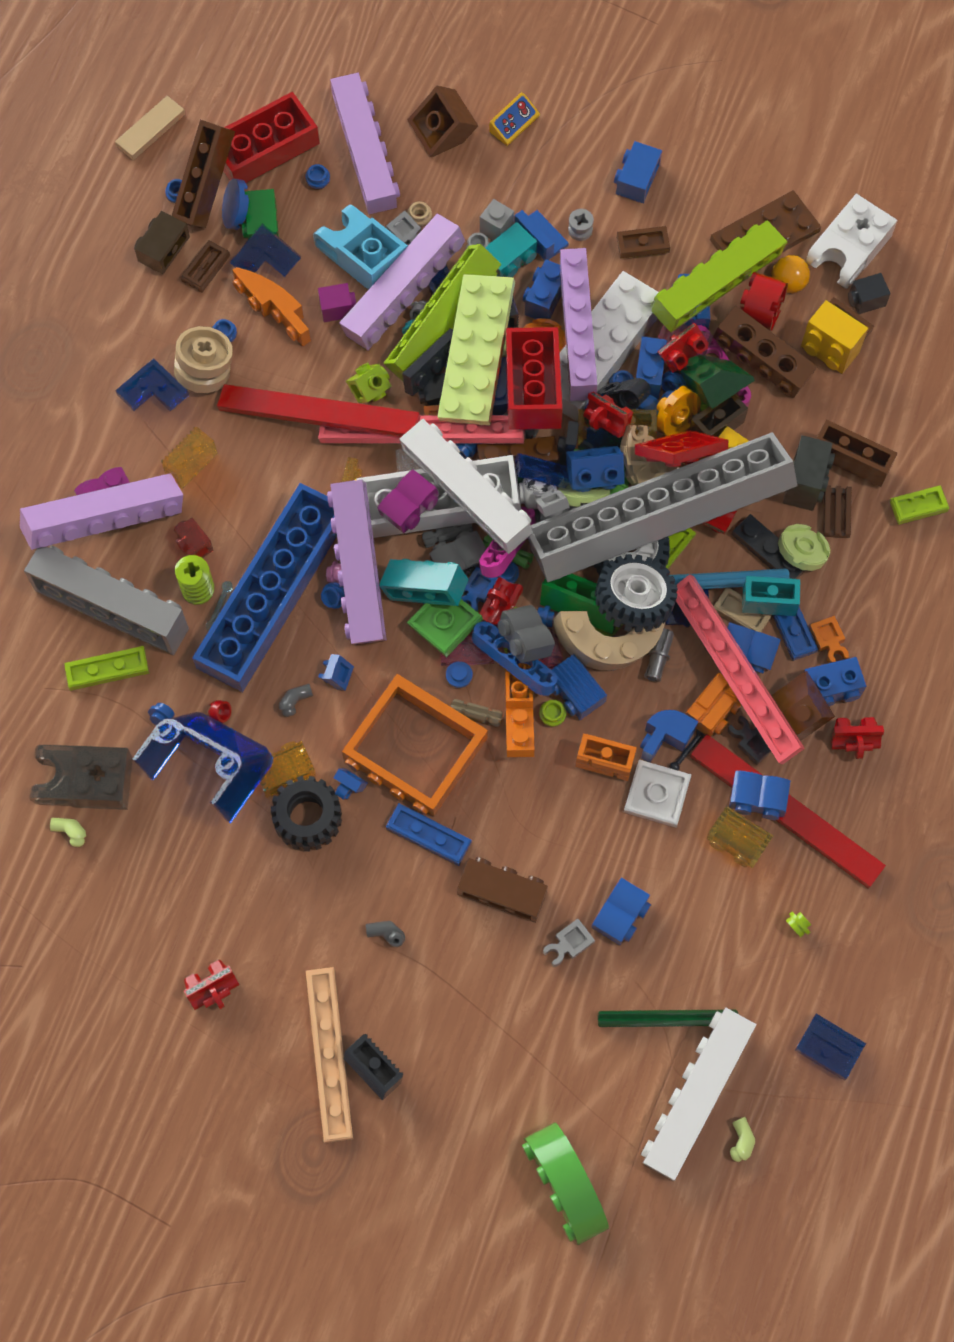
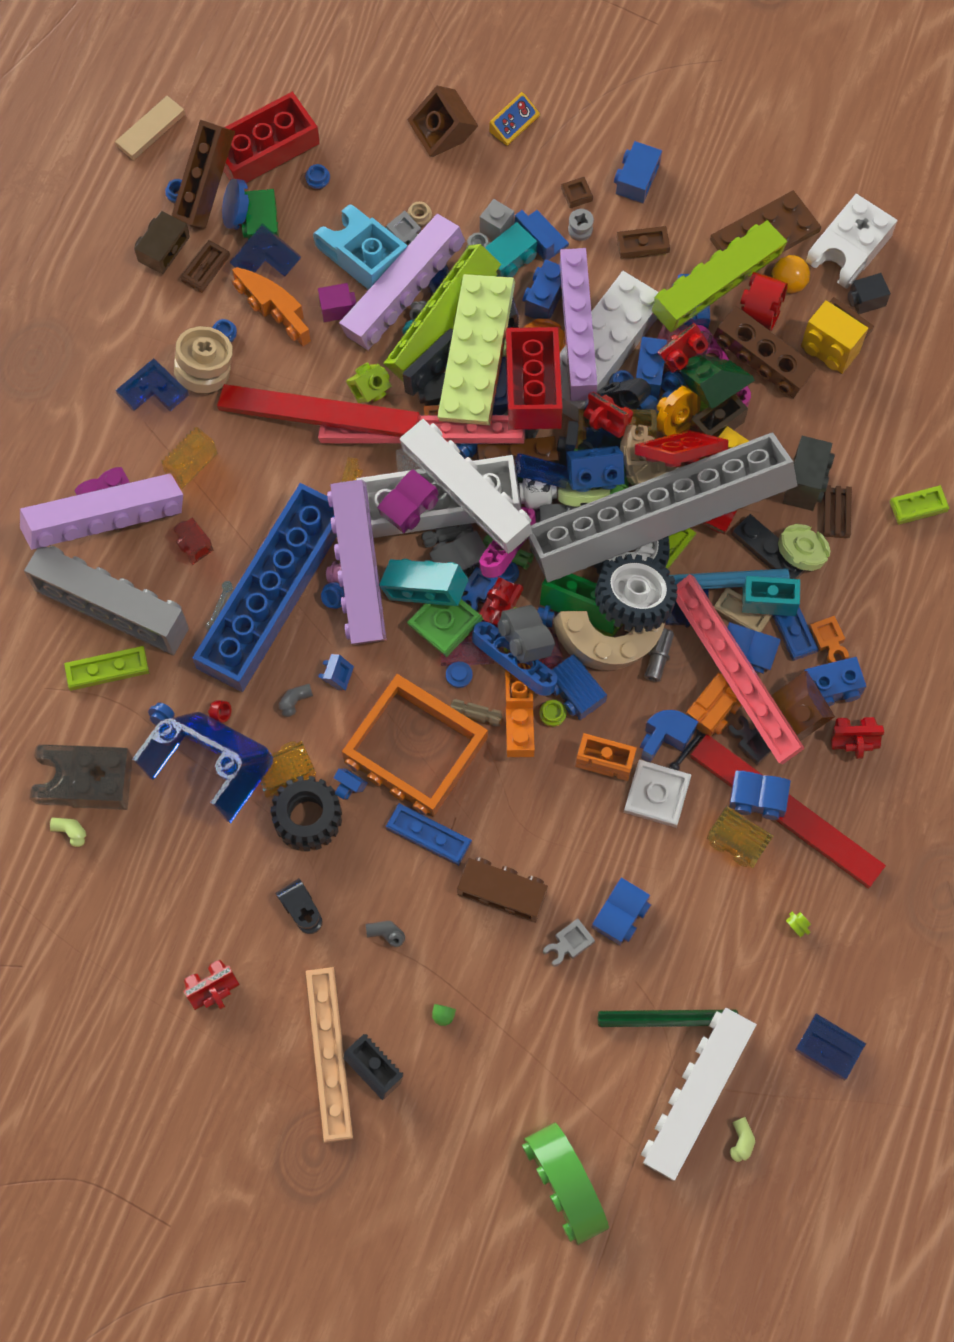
(194, 579): lime piece -> none
(299, 904): none -> black piece
(364, 144): lavender brick -> none
(443, 1015): none -> bright green hinge
(551, 502): light grey plate -> none
(577, 192): none -> reddish brown tile
(858, 453): reddish brown brick -> none

